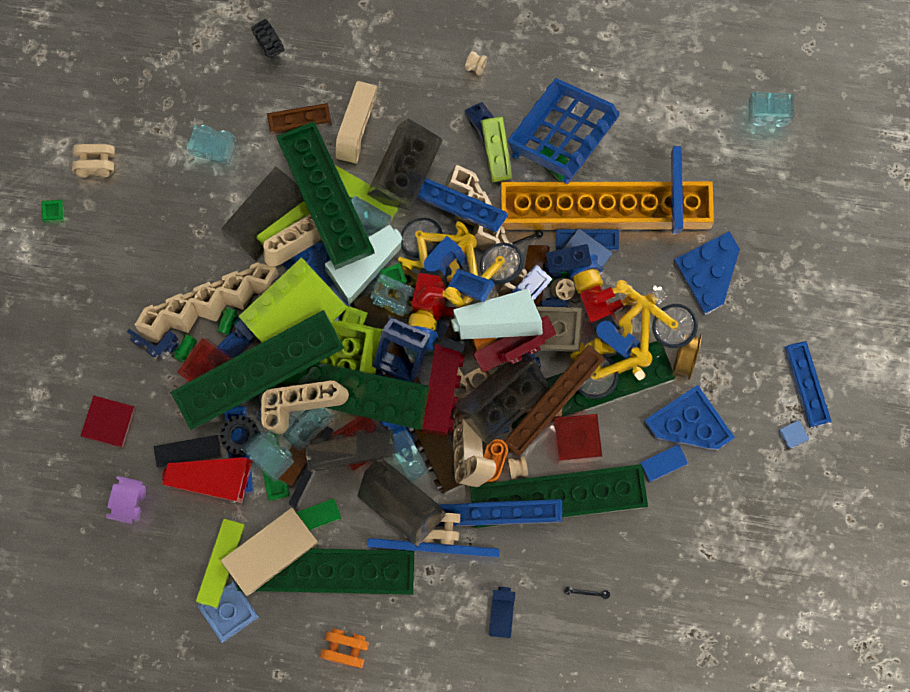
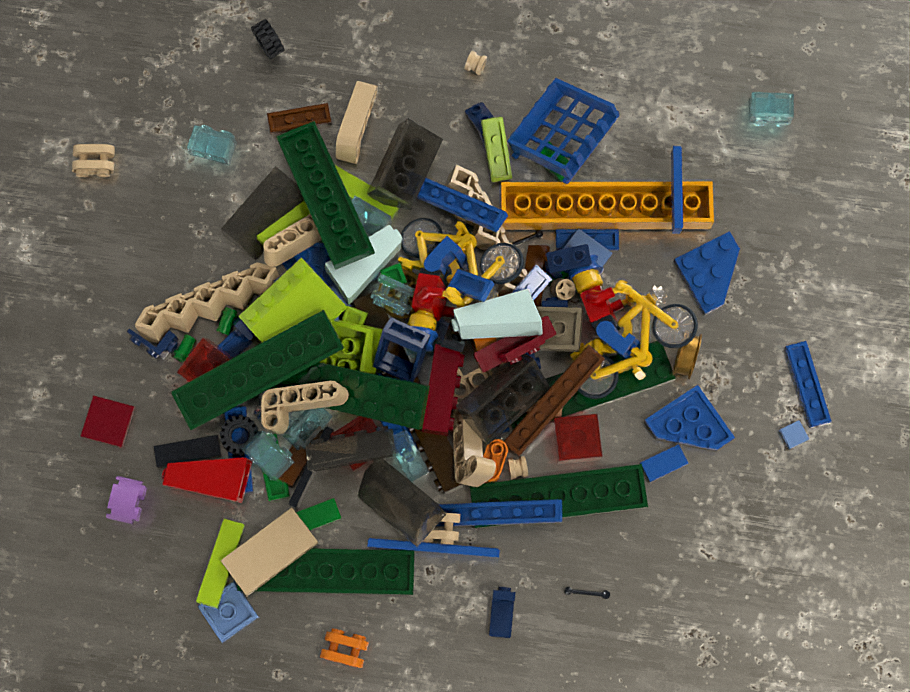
(52, 211): green tile -> none

